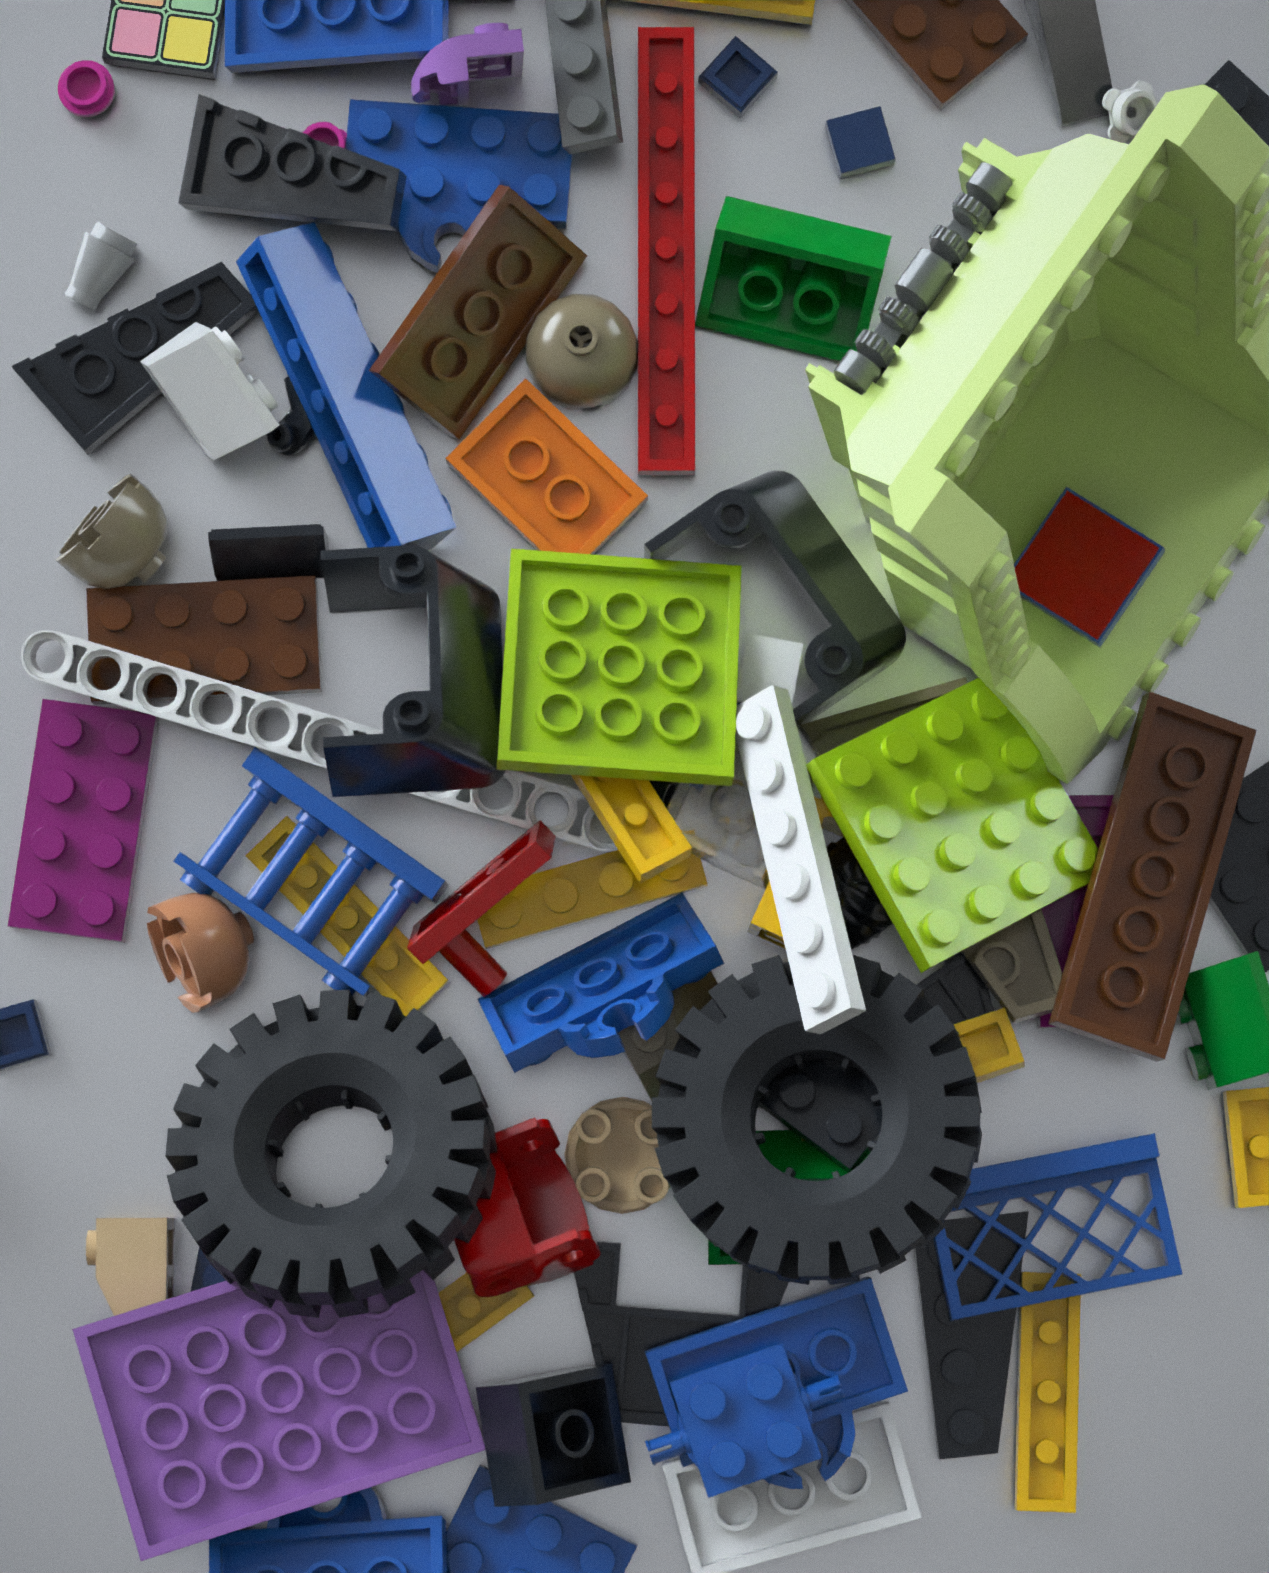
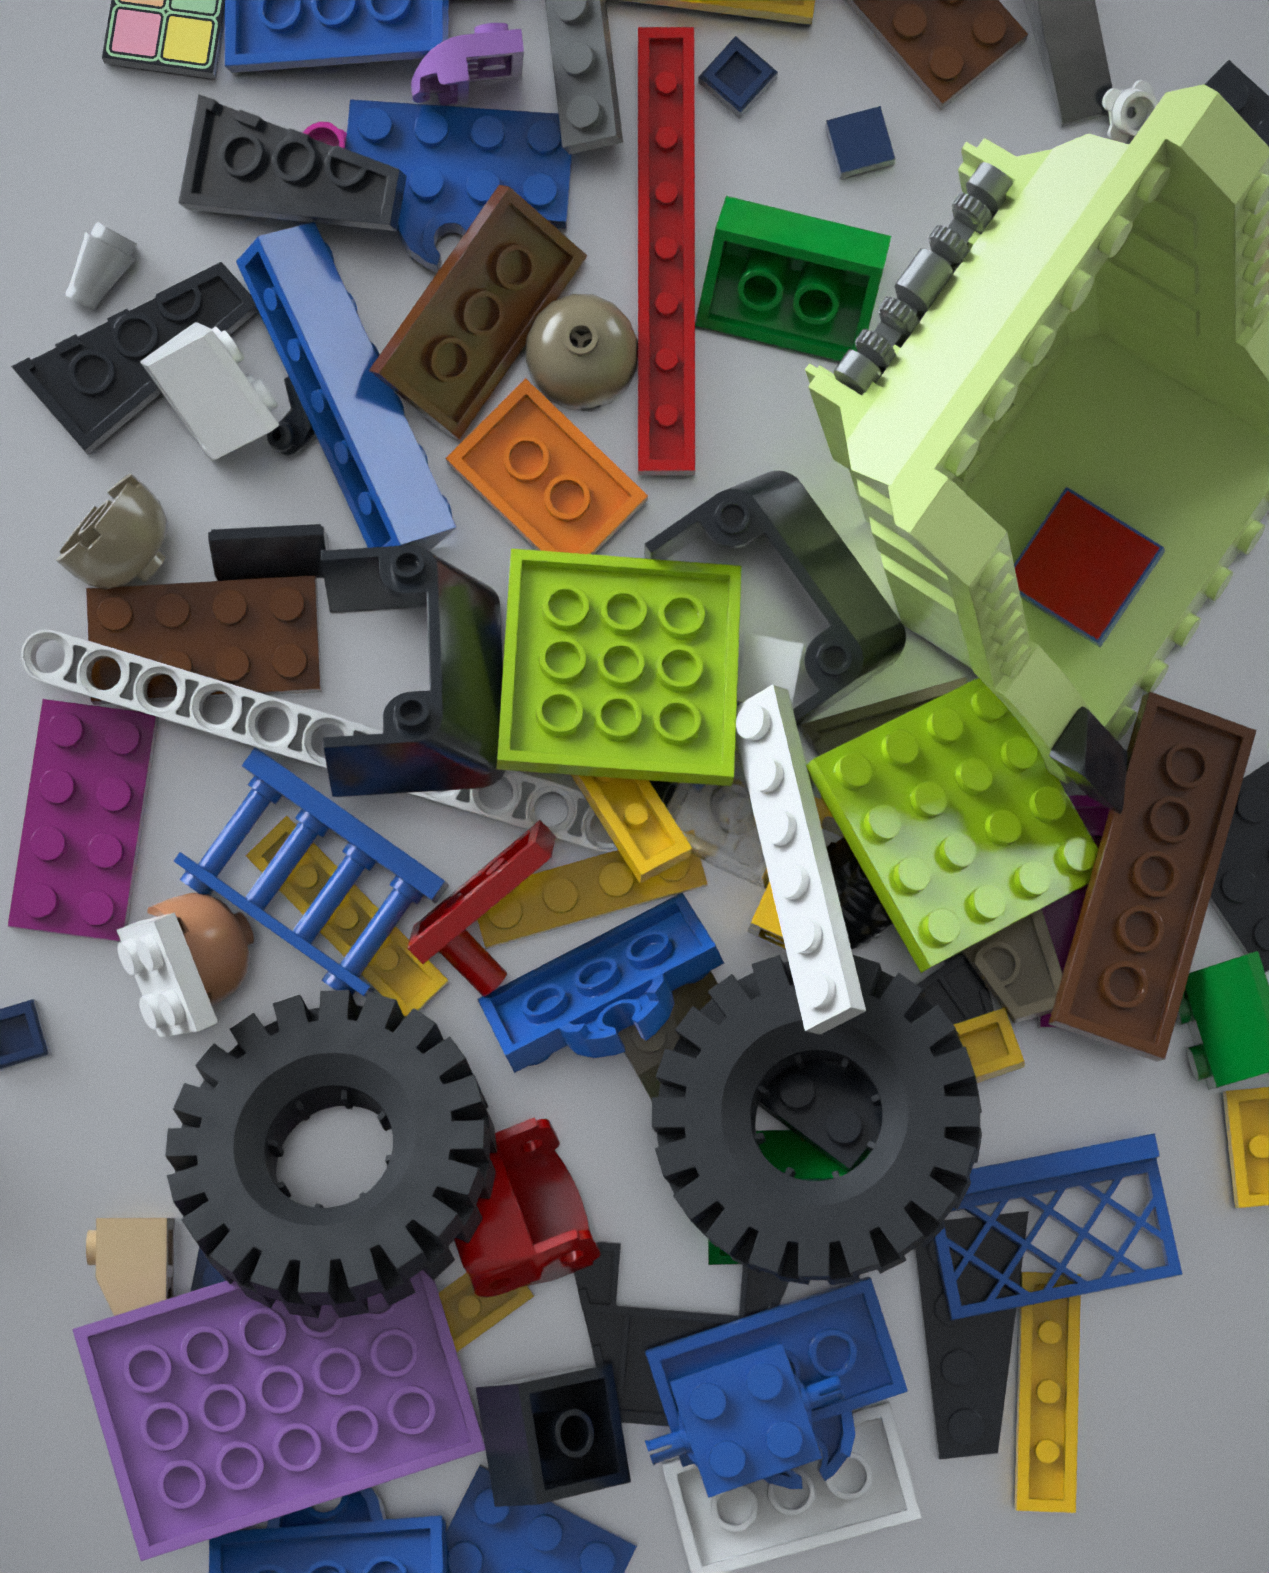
(86, 88): dark pink plate -> none
(167, 976): none -> white plate
(615, 1156): tan dish -> none
(1093, 759): none -> black slope

